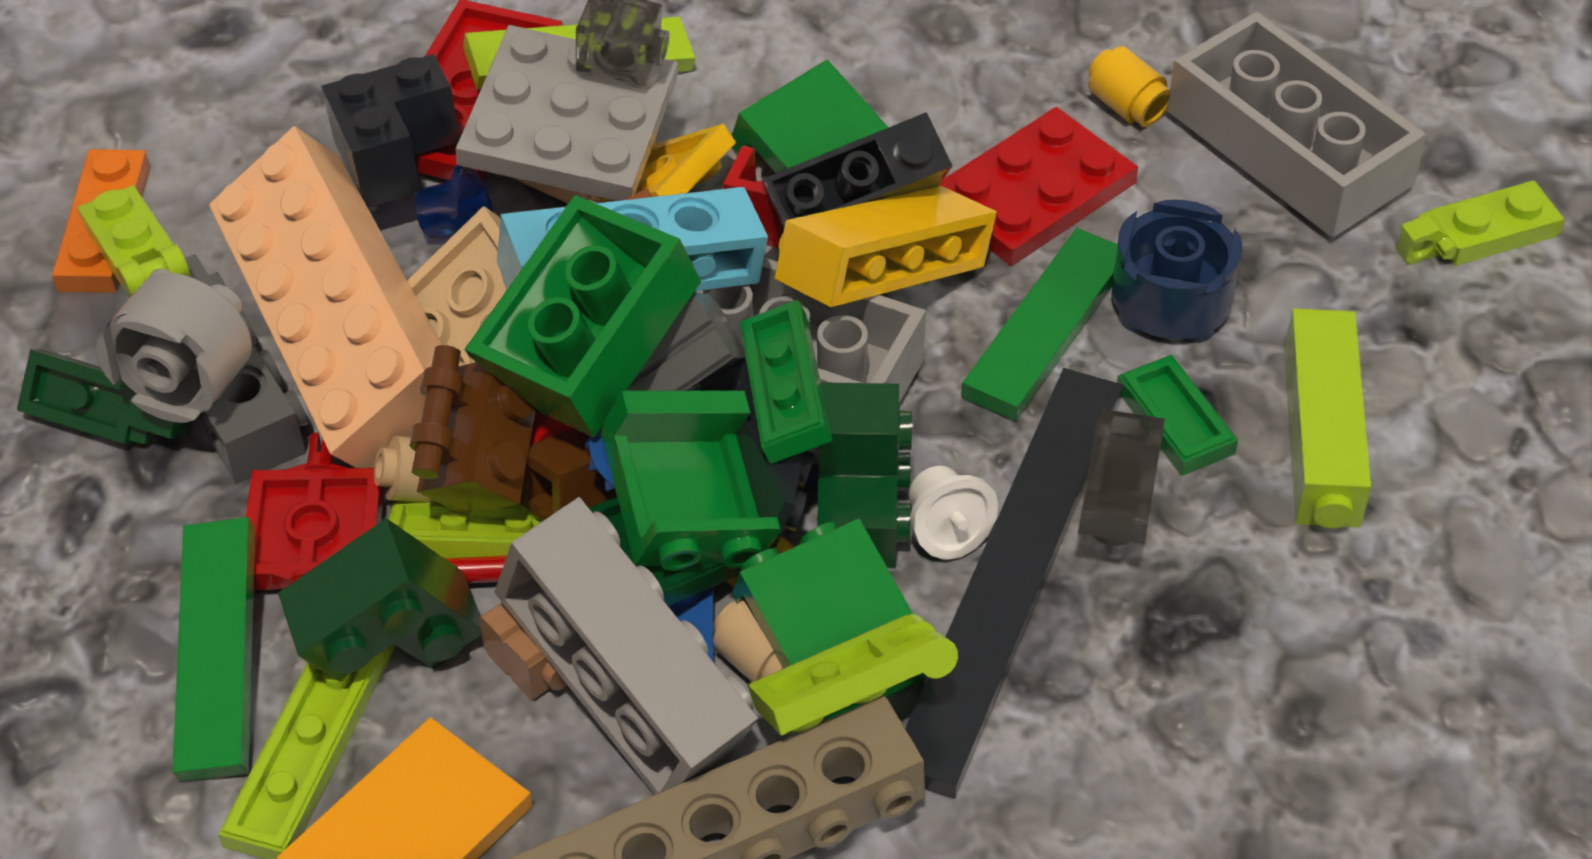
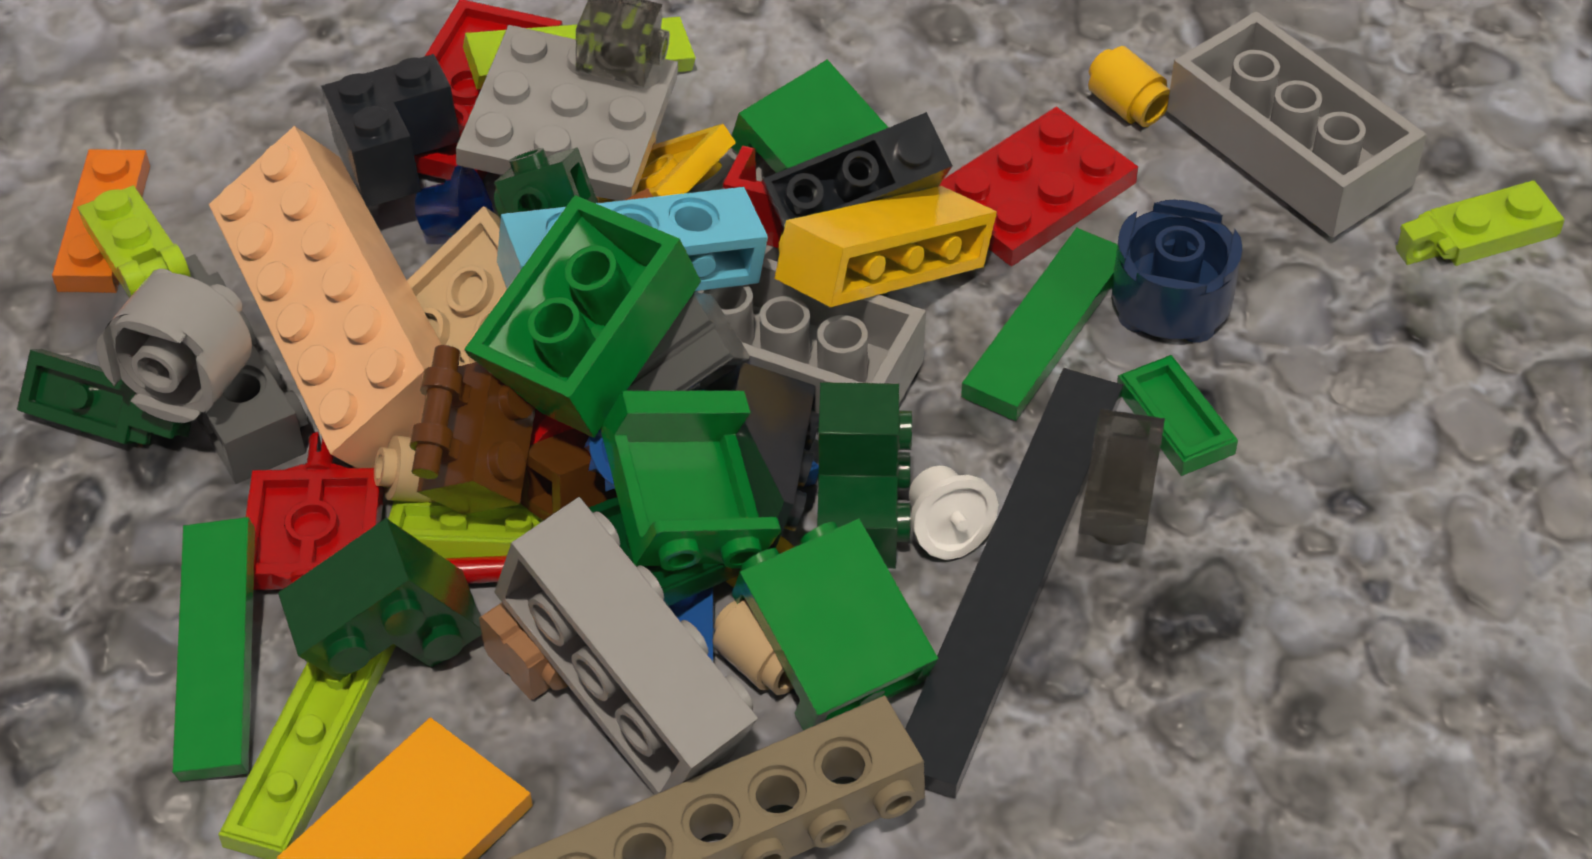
(542, 182): none -> dark green brick
(785, 382): green tile -> none
(852, 673): lime plate -> none
(1326, 419): lime brick -> none

